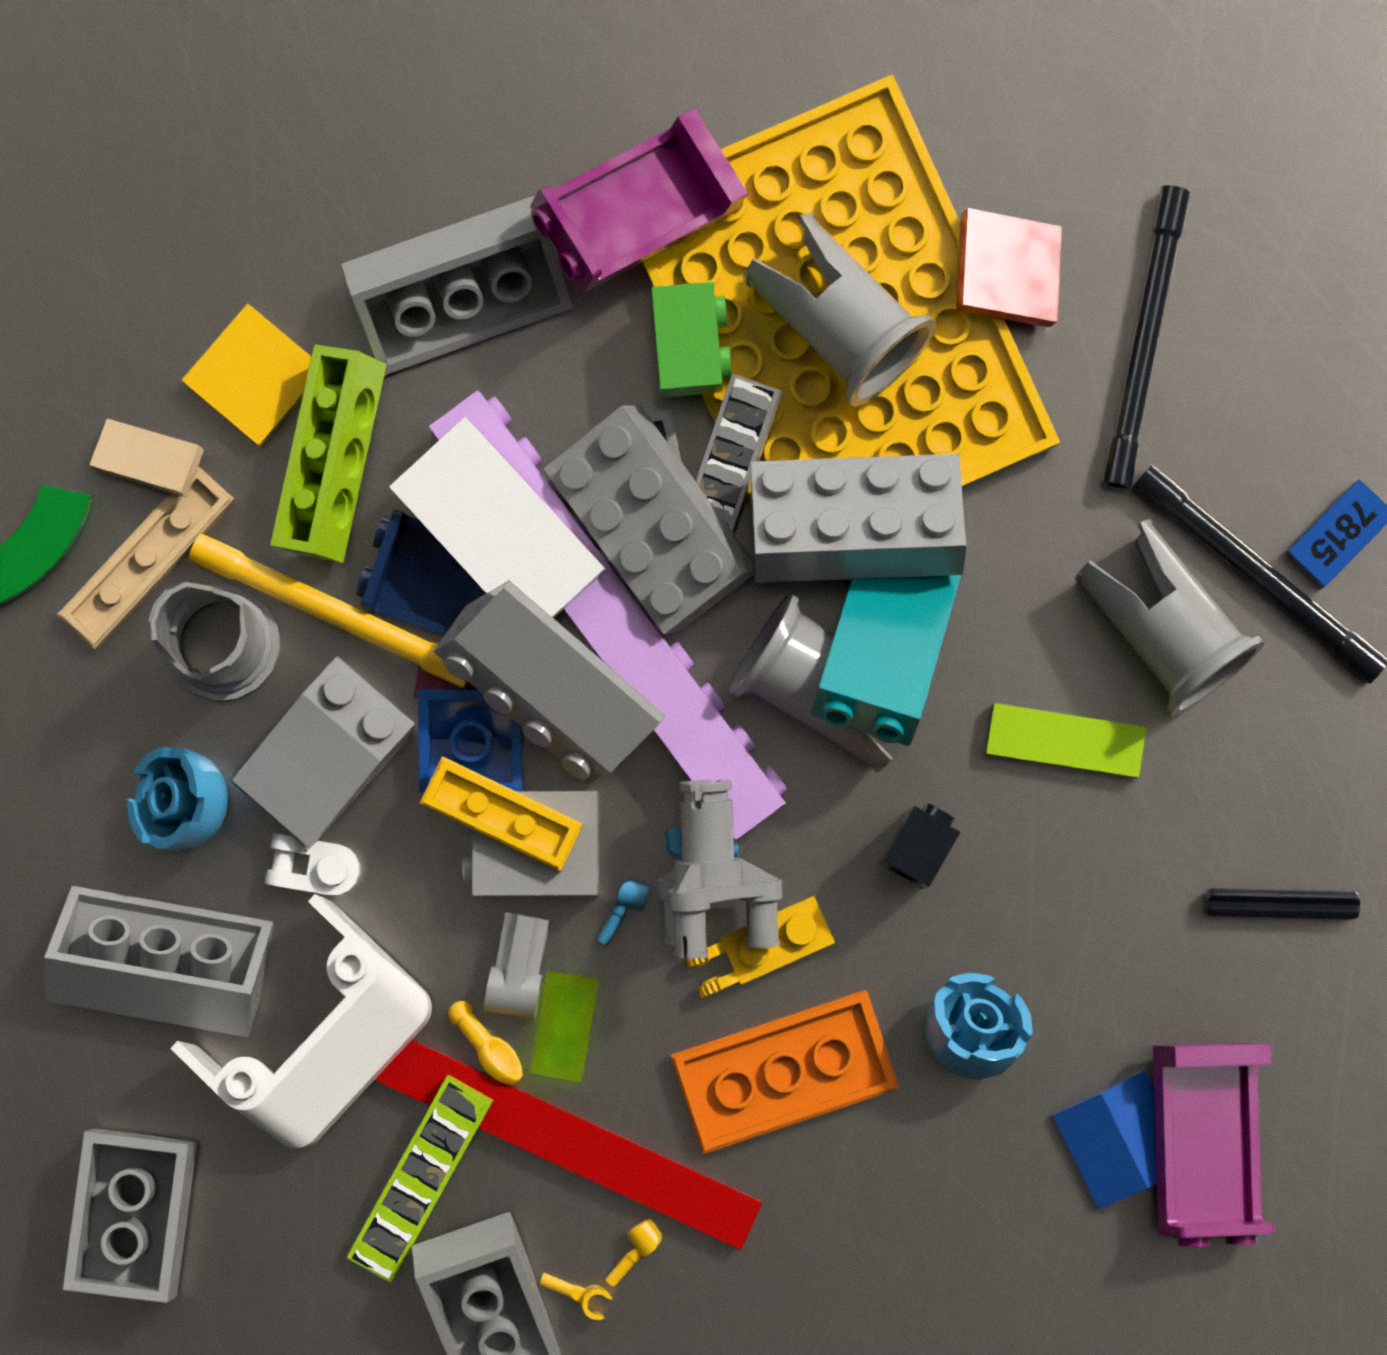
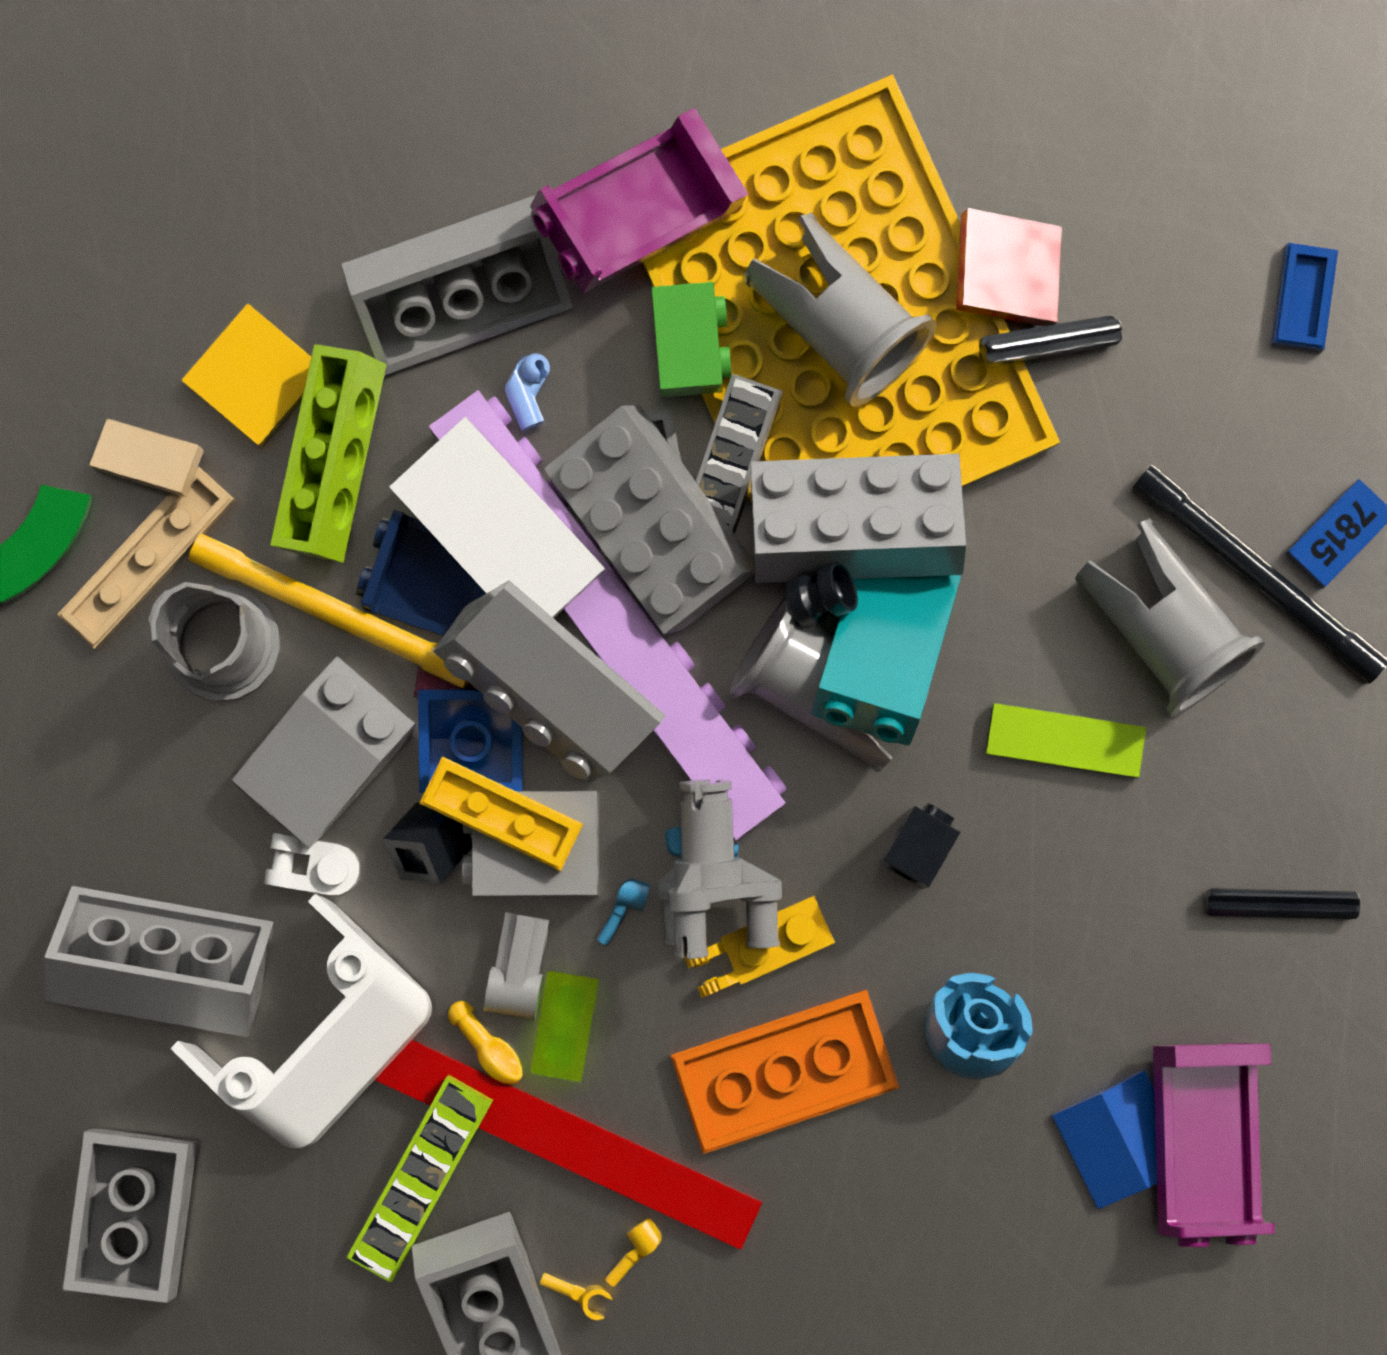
(177, 799): dark azure cylinder -> none
(426, 845): none -> black panel
(523, 387): none -> light blue arm
(821, 595): none -> black wheel
(1050, 340): none -> black axle
(1167, 231): black piece -> none
(1304, 297): none -> blue tile

